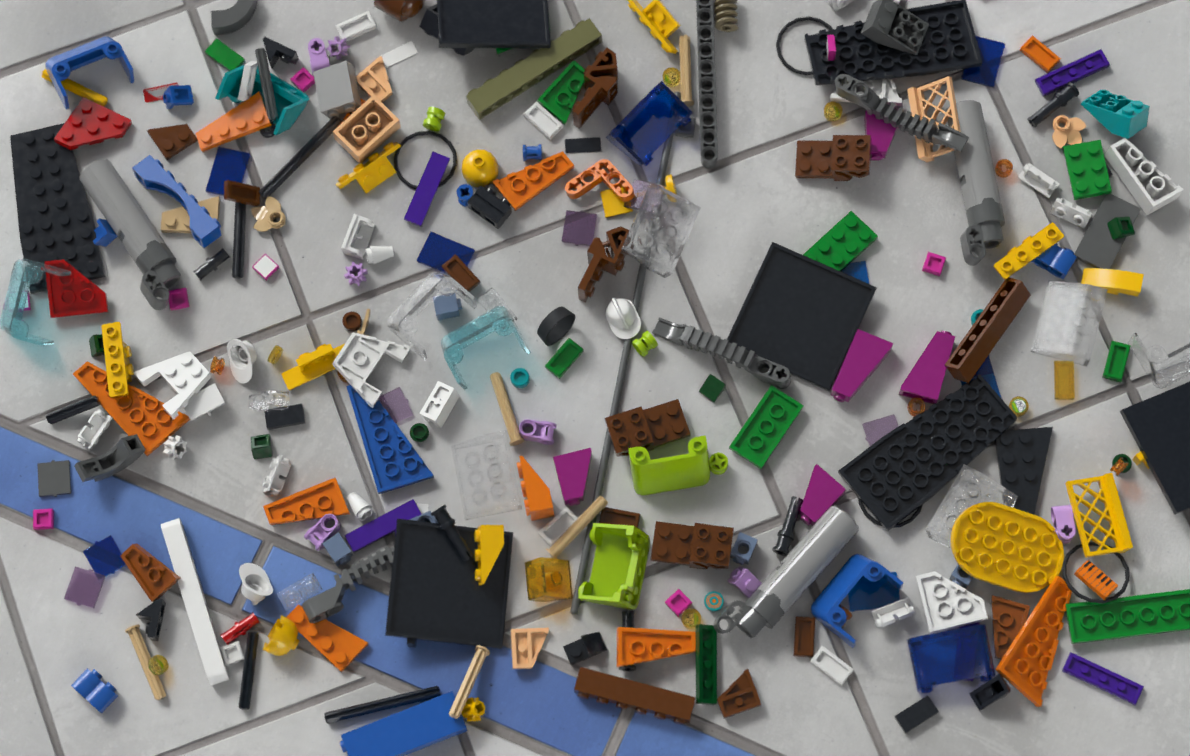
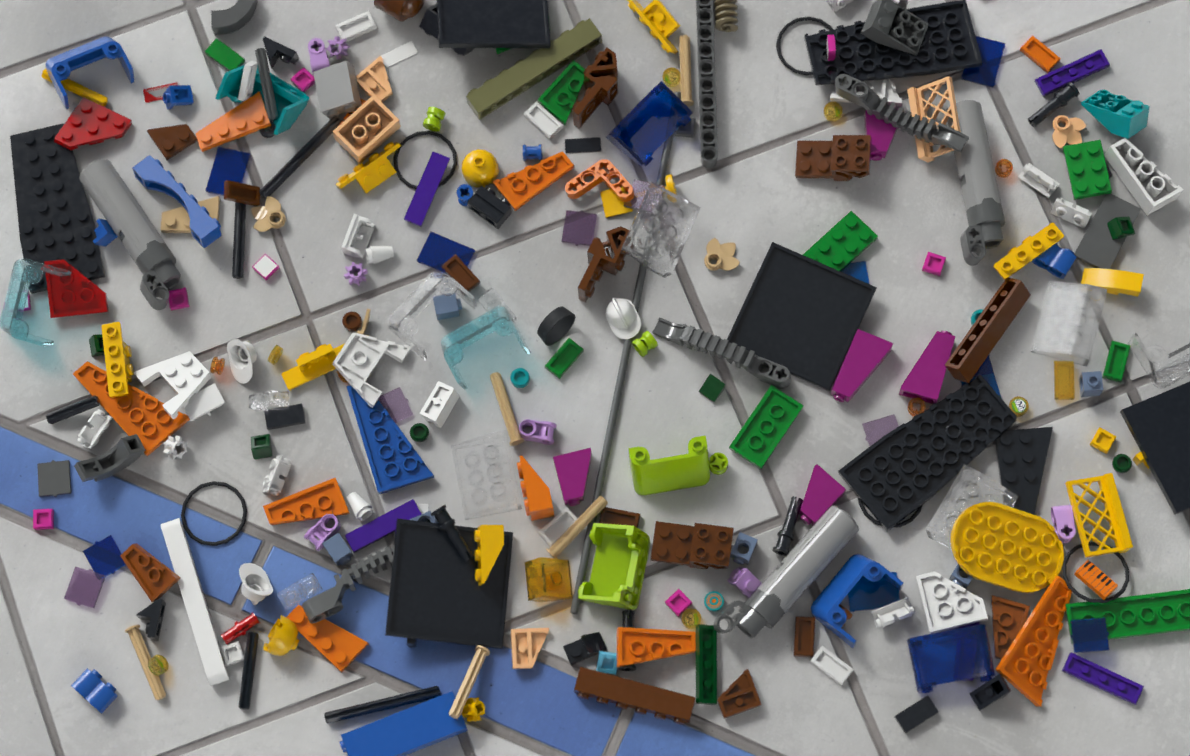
(206, 485): none -> black piece
(211, 264): black pin -> none
(607, 662): none -> medium azure plate
(647, 427): reddish brown piece -> none
(722, 254): none -> tan plate
(1089, 635): none -> clear blue piece
(1090, 384): none -> sand blue brick
(1103, 440): none -> yellow tile
(1119, 466): clear orange bush -> none

